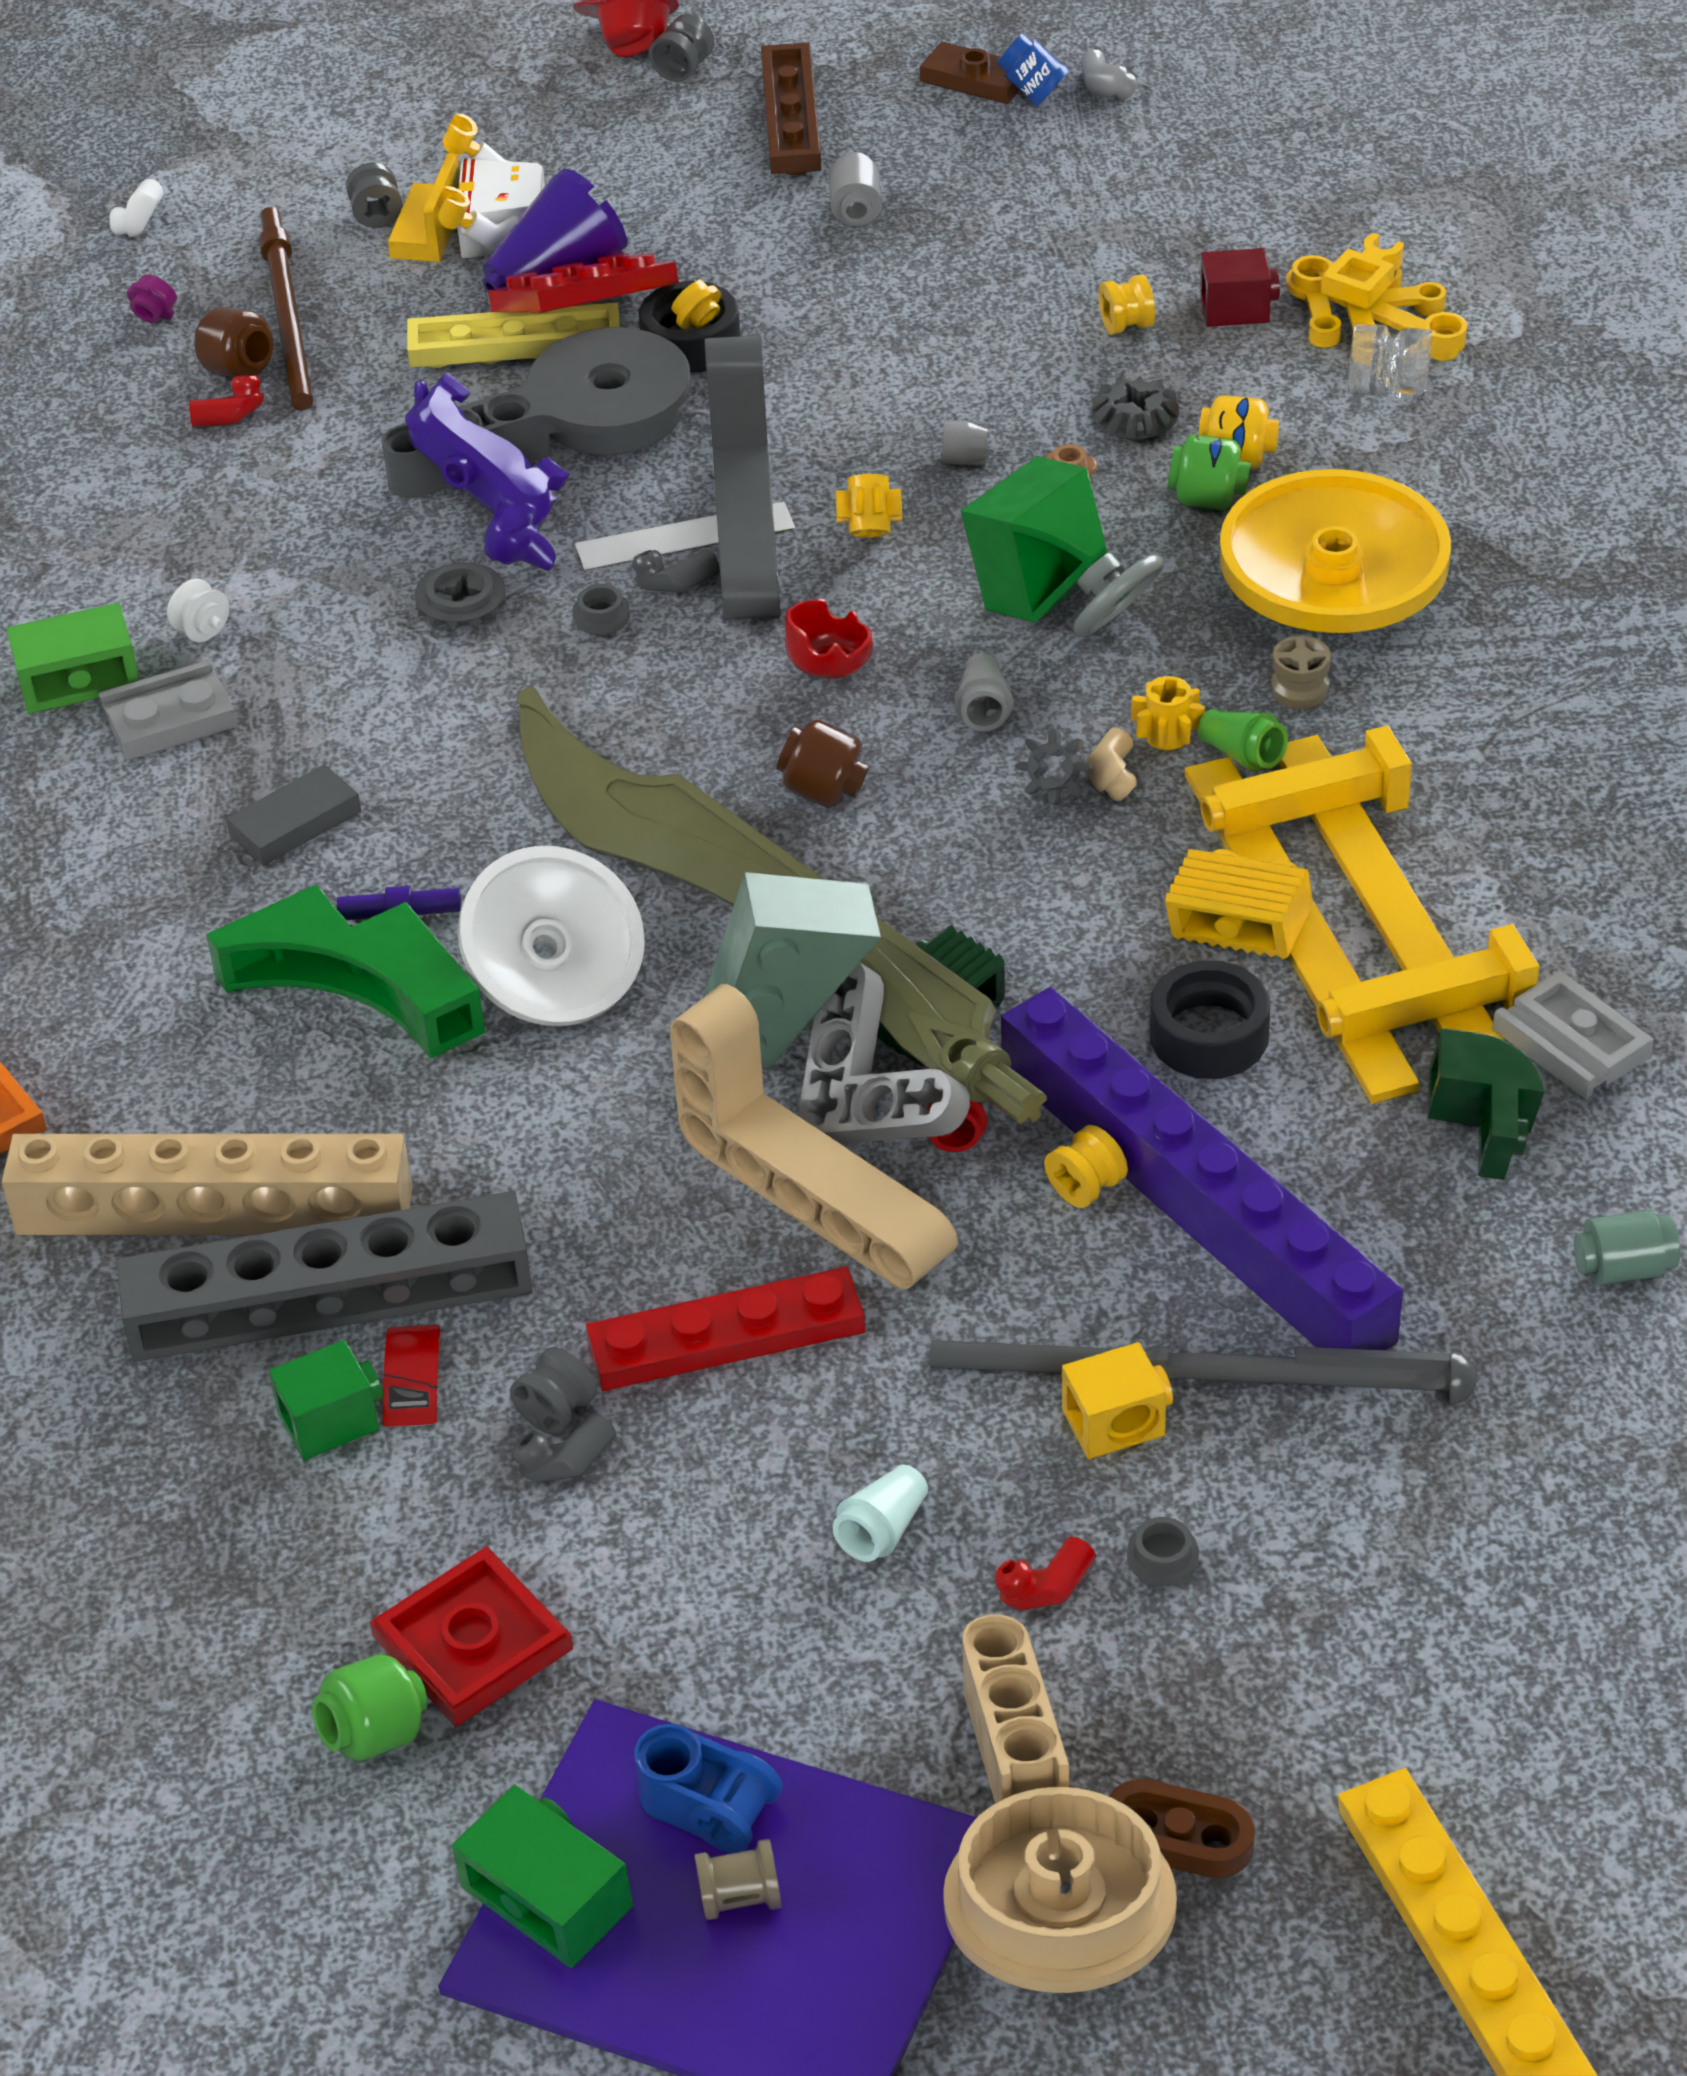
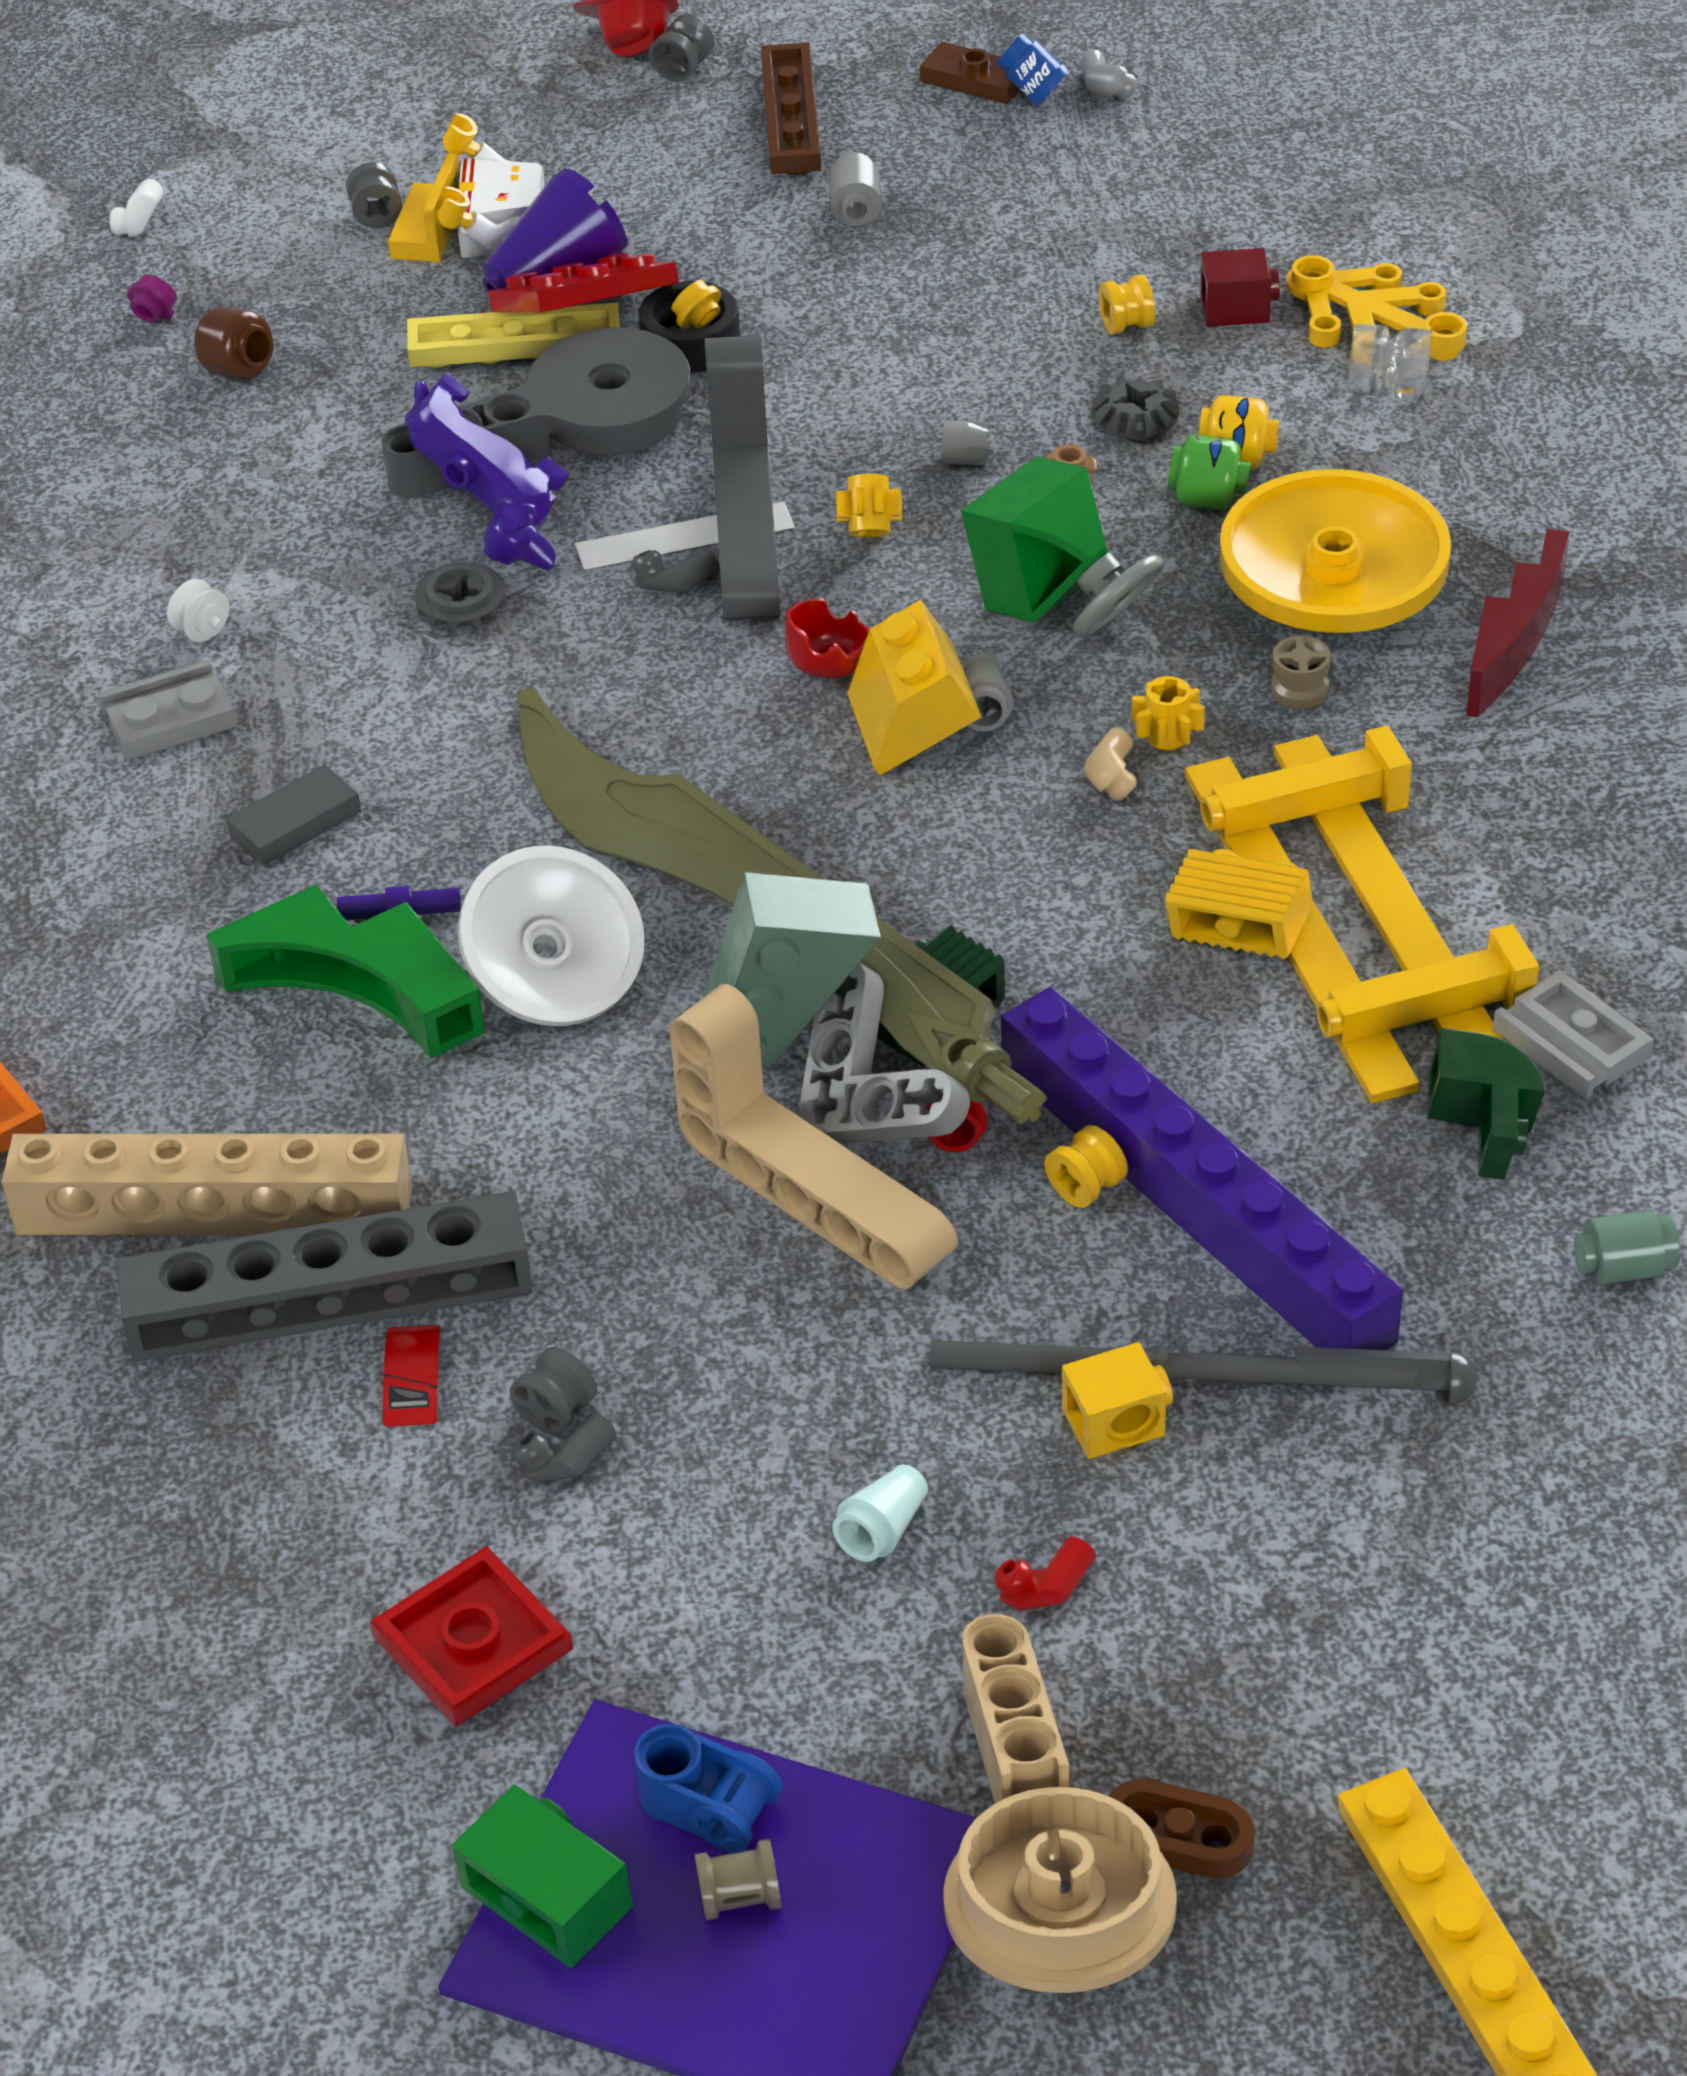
(72, 657): bright green brick -> none
(231, 409): red arm -> none
(276, 250): reddish brown bar -> none
(326, 1399): green brick -> none
(369, 1707): bright green head -> none
(600, 610): dark grey plate -> none
(725, 1328): red plate -> none
(822, 763): reddish brown head -> none
(909, 688): none -> yellow slope
(1038, 767): dark grey gear -> none
(1163, 1552): dark grey plate -> none
(1209, 985): black tyre -> none
(1246, 737): bright green cone -> none
(1363, 276): yellow plate -> none
(1515, 625): none -> dark red slope

